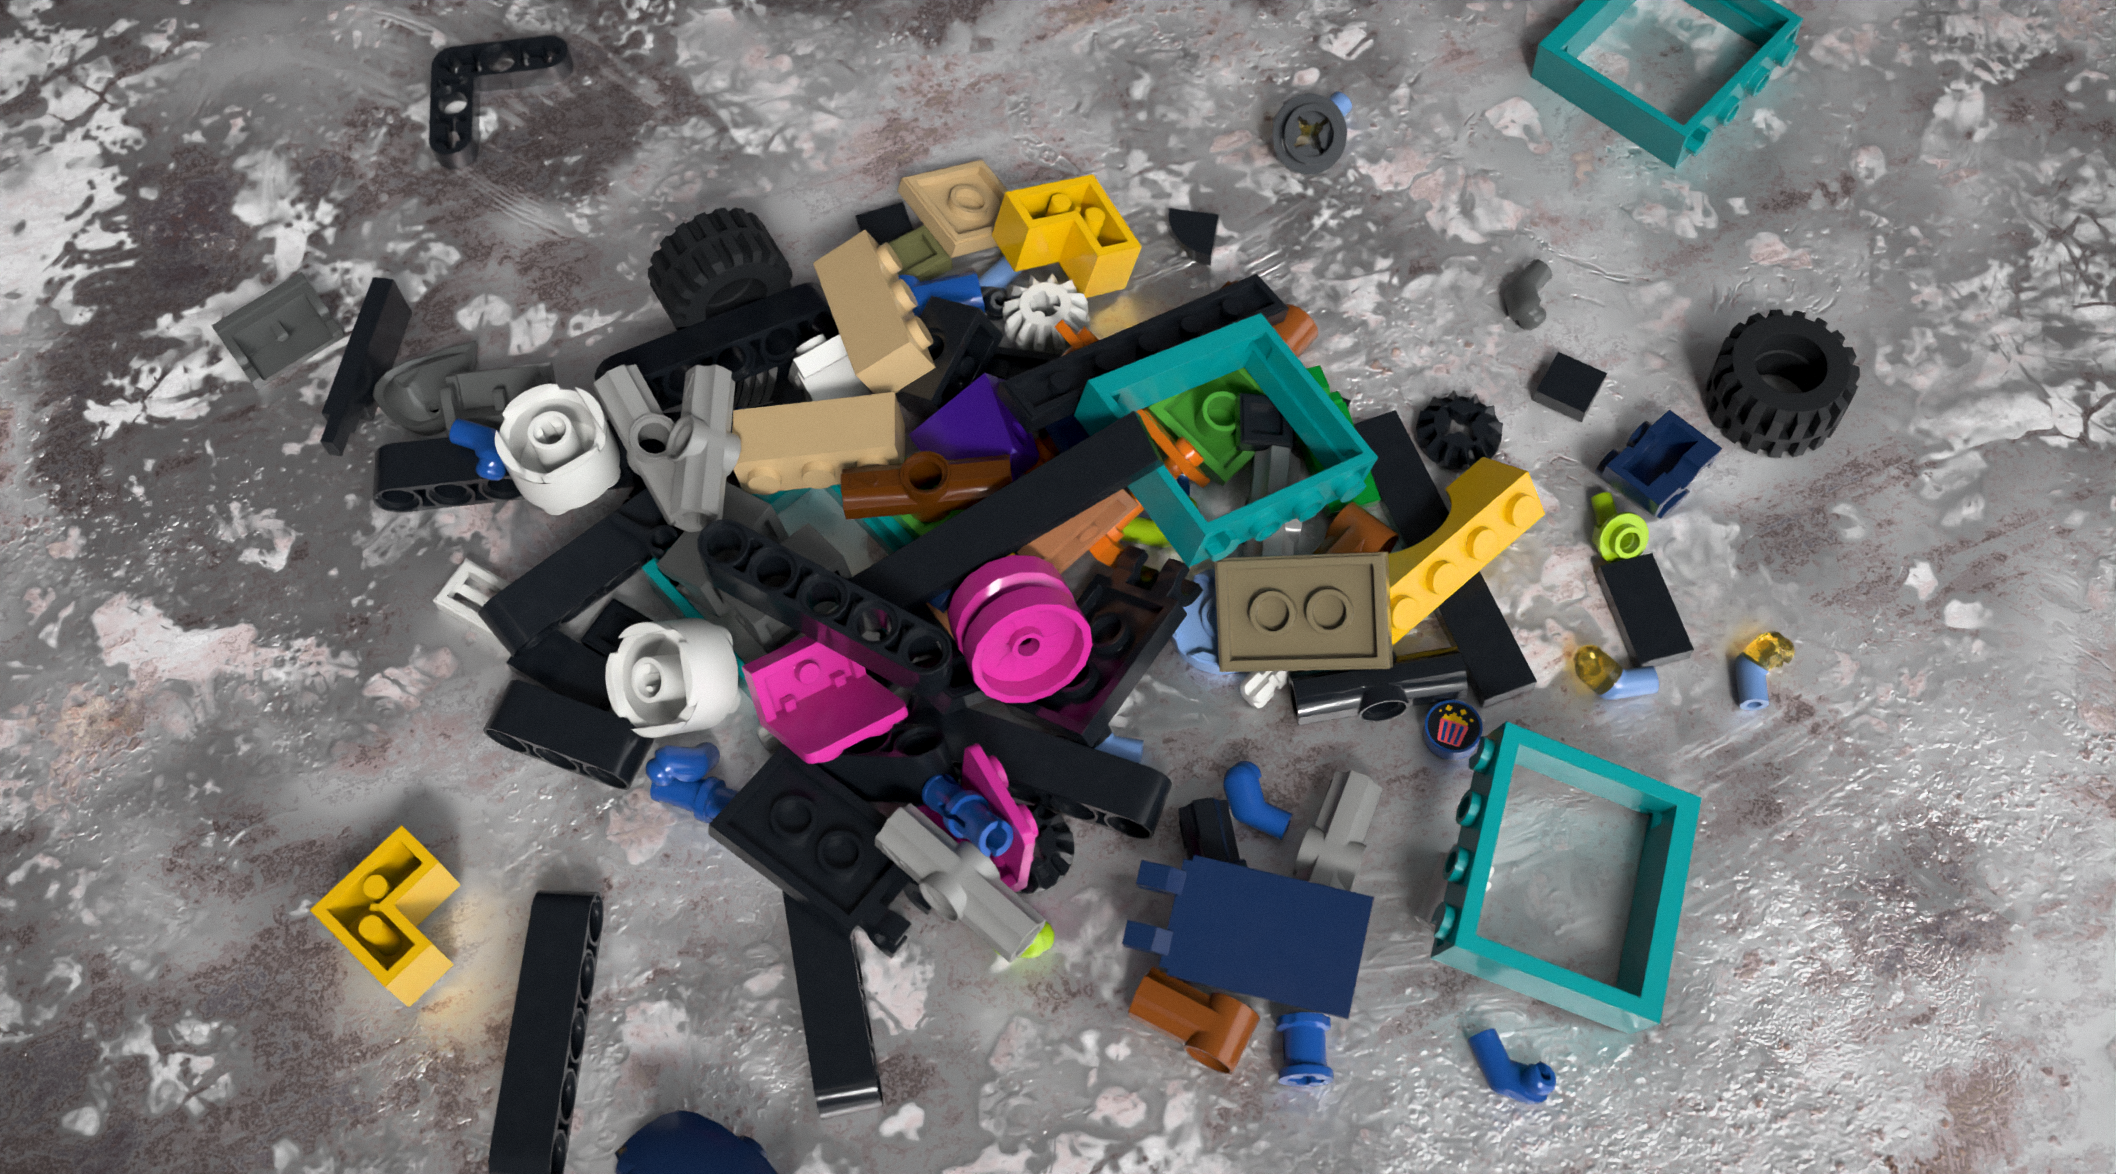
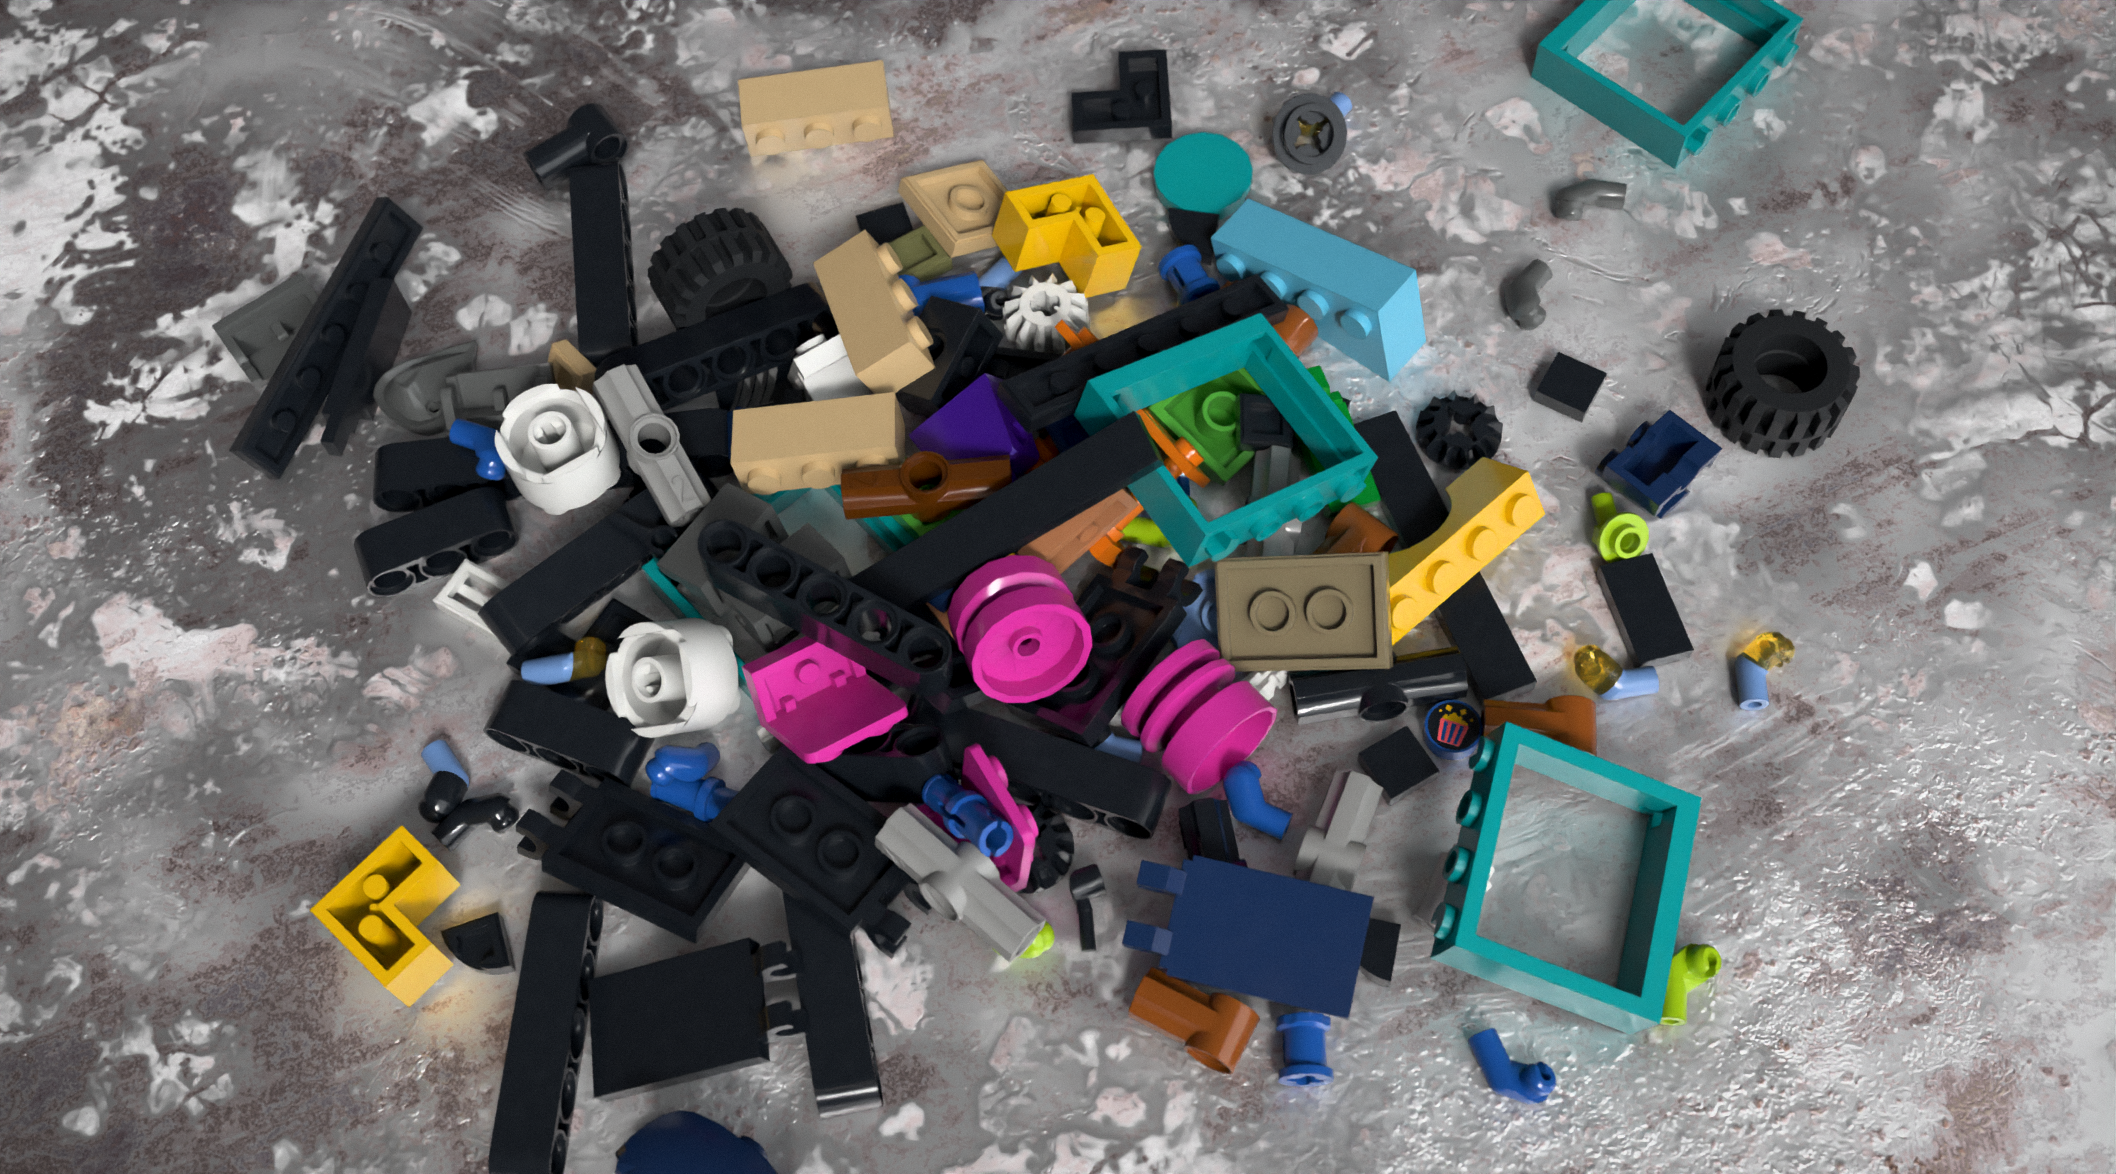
(316, 352): none -> black tile
(435, 541): none -> black beam
(447, 784): none -> black arm
(470, 82): black beam -> none
(475, 812): none -> black arm
(481, 945): none -> black tile
(571, 367): none -> tan tile
(585, 662): none -> arm
(587, 140): none -> black piece
(602, 261): none -> black beam
(633, 854): none -> black tile
(690, 1017): none -> black tile
(703, 447): light grey piece -> none
(815, 108): none -> tan brick
(1084, 886): none -> black hand
(1135, 111): none -> black plate
(1188, 276): none -> blue bush
(1198, 716): none -> dark pink wheel
(1203, 174): none -> teal tile
(1352, 294): none -> medium azure wedge
(1380, 951): none -> black tile
(1398, 765): none -> black tile
(1561, 718): none -> dark orange piece
(1588, 192): none -> dark grey arm
(1688, 969): none -> lime arm

